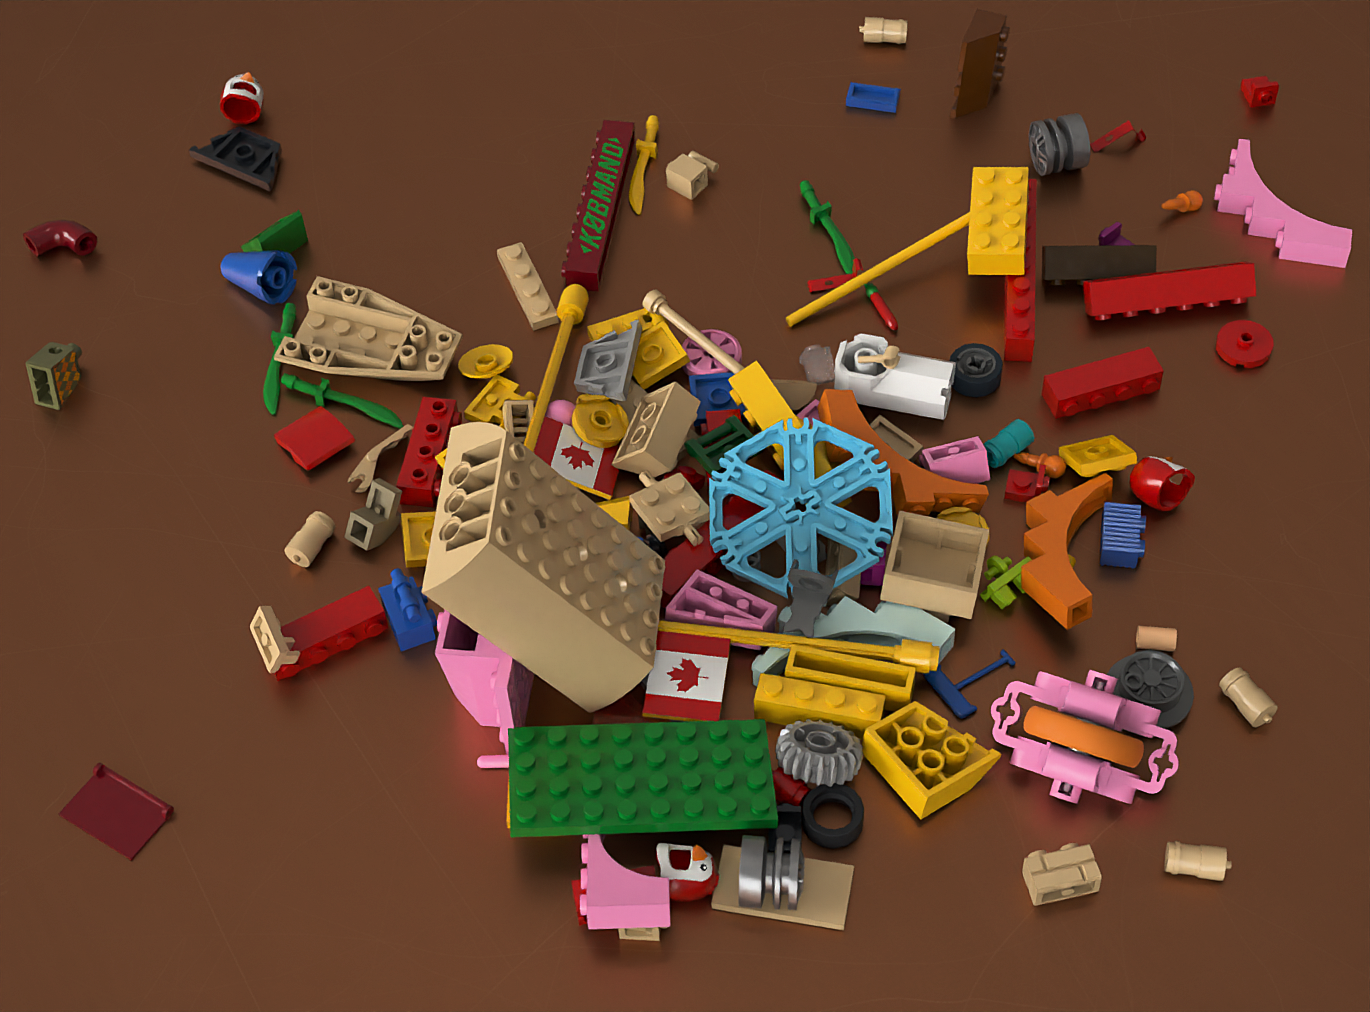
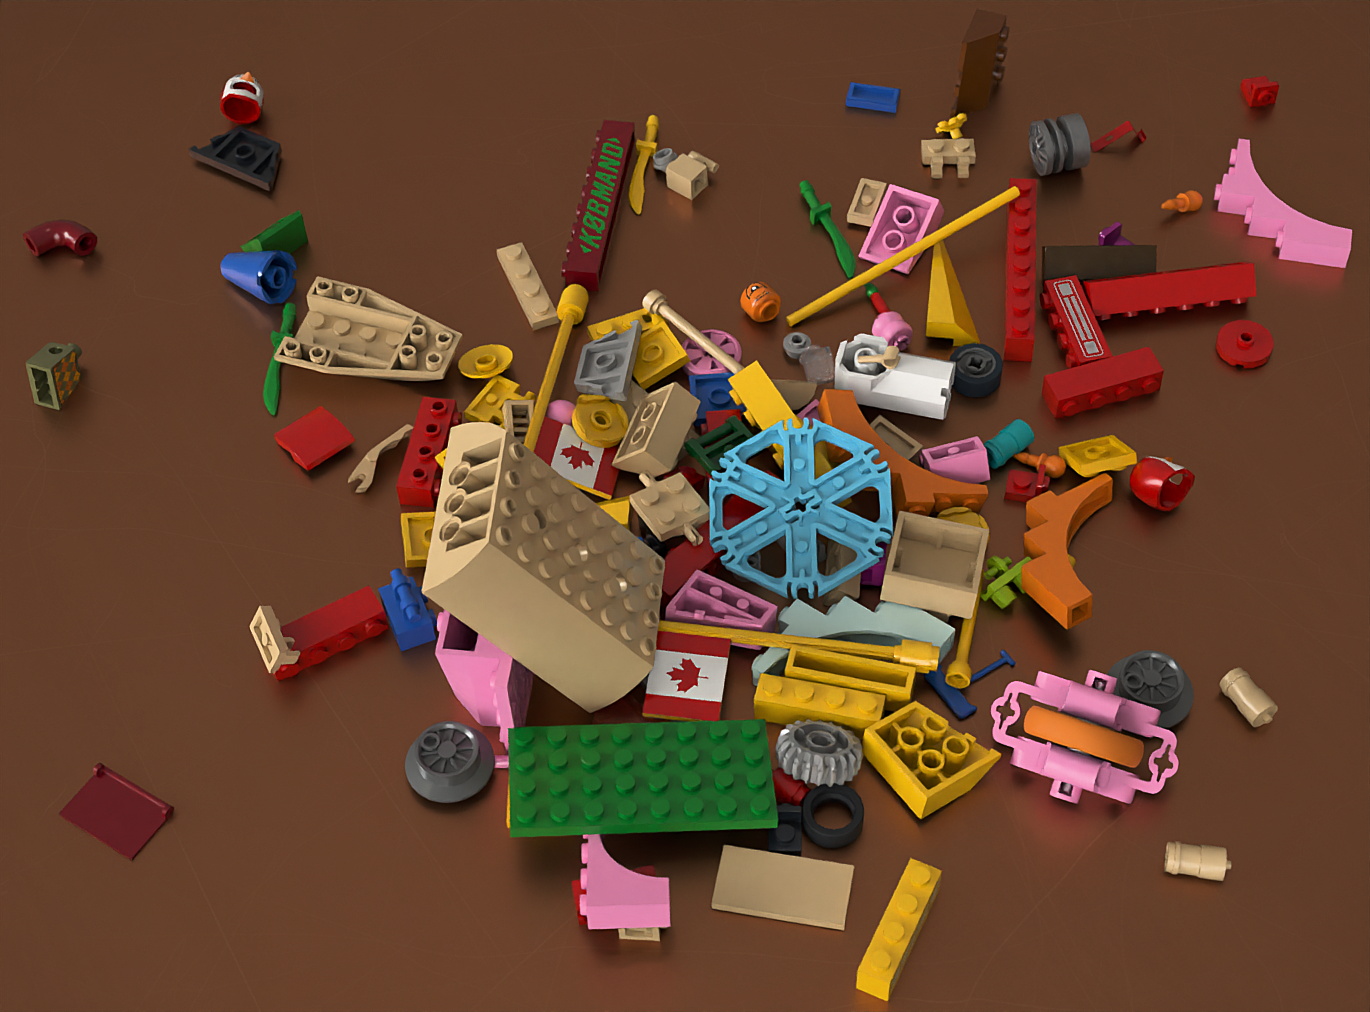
(309, 540): tan piece -> none
(324, 391): green sword -> none
(378, 519): dark tan brick -> none
(449, 762): none -> dark grey wheel
(663, 158): none -> light grey plate
(689, 870): piece -> none
(760, 302): none -> orange head
(770, 872): flat silver wheel -> none
(795, 344): none -> light grey plate
(809, 594): dark grey hair -> none
(819, 284): red piece -> none
(866, 202): none -> tan plate
(884, 30): tan piece -> none
(893, 329): none -> bright pink piece
(898, 929): none -> yellow brick
(899, 223): none -> bright pink slope
(947, 307): none -> yellow wedge
(948, 151): none -> tan plate
(952, 126): none -> yellow plant
(959, 671): none -> yellow piece
(998, 221): yellow brick -> none
(1061, 873): tan brick -> none
(1073, 321): none -> red brick
(1121, 534): blue brick -> none
(1156, 638): light nougat piece -> none

